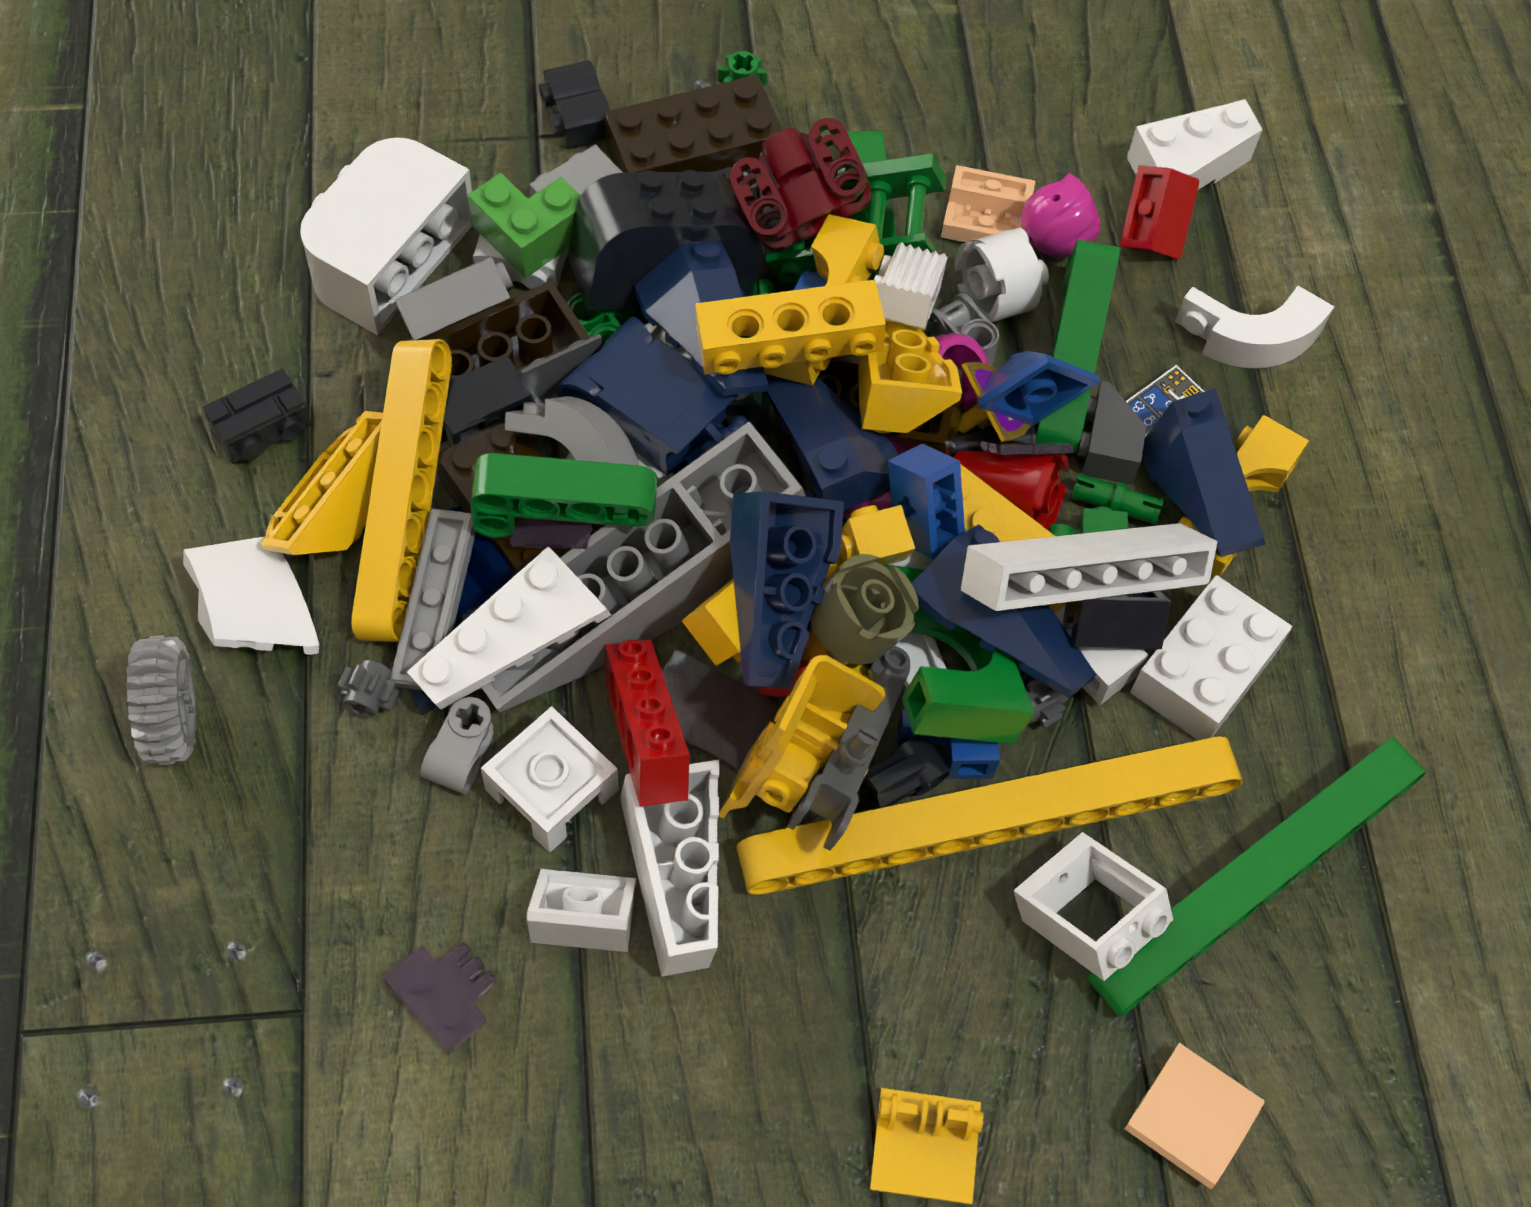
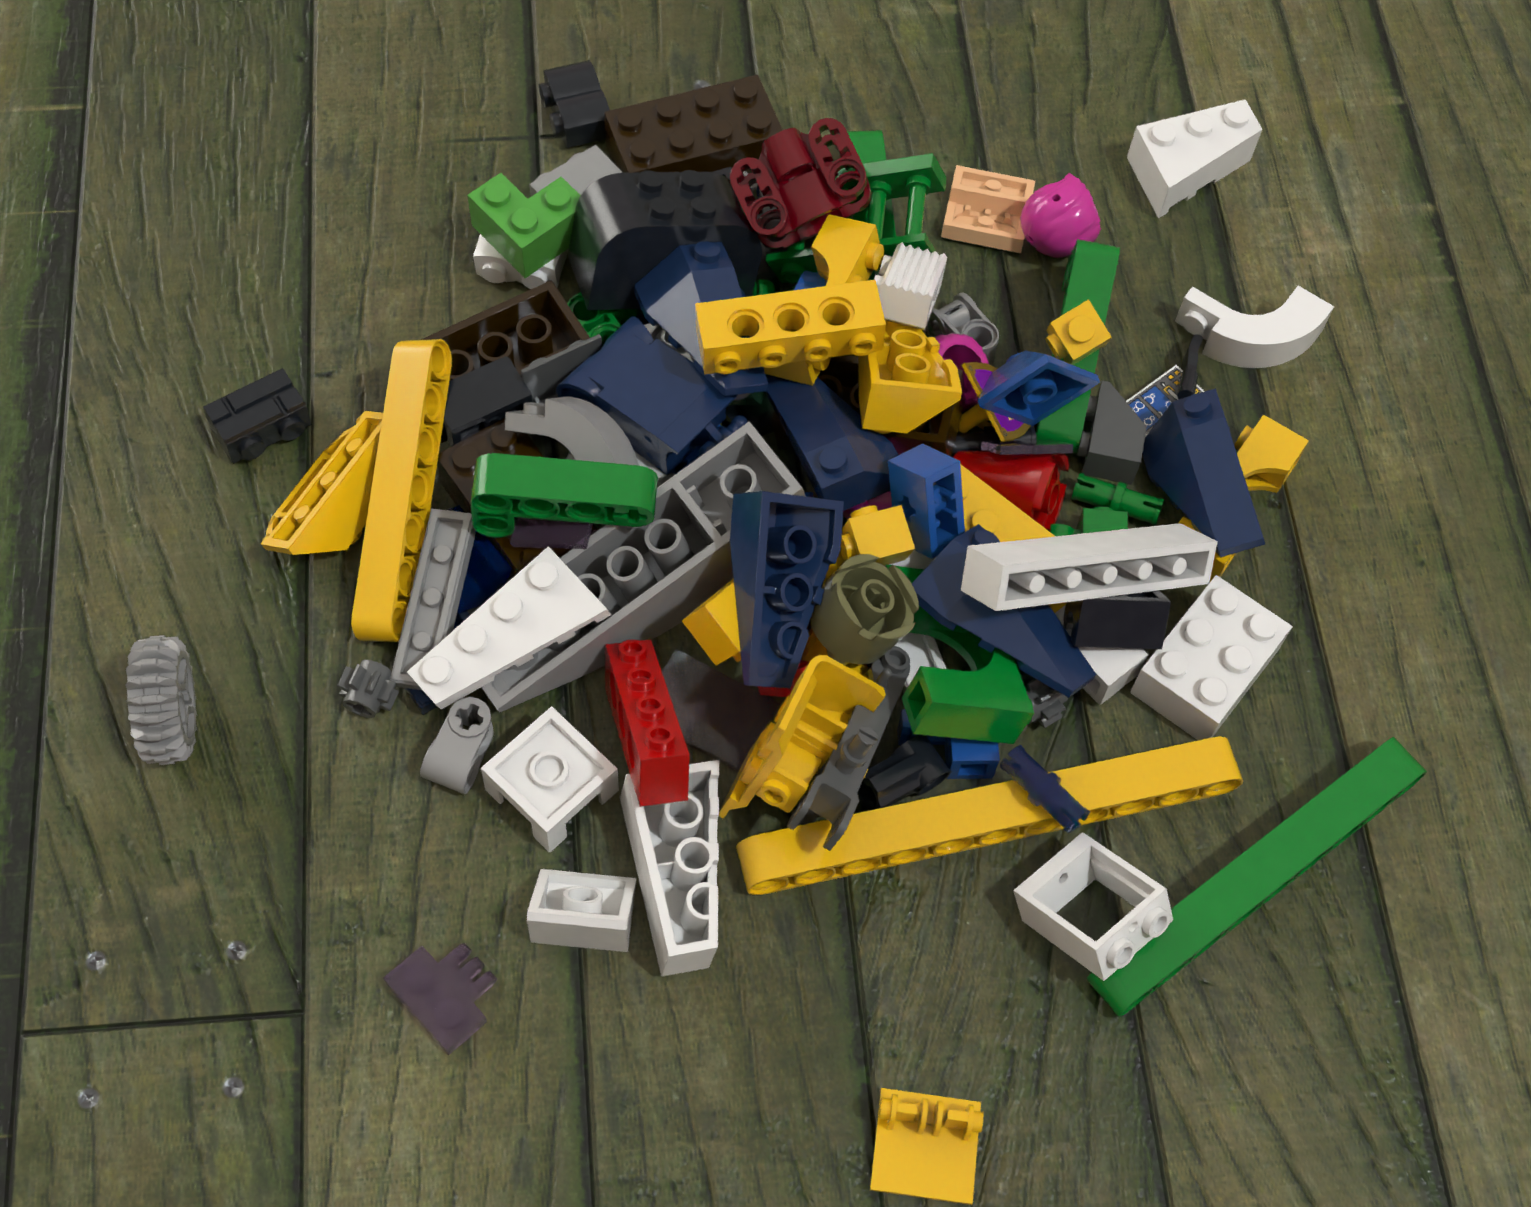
(249, 597): white slope -> none
(384, 228): white brick -> none
(454, 297): light grey window -> none
(741, 65): green gear -> none
(1001, 274): white brick -> none
(1044, 789): none -> clear blue pin
(1077, 334): none -> yellow brick
(1159, 211): red panel -> none
(1189, 366): none -> black piece
(1195, 1116): light nougat slope -> none

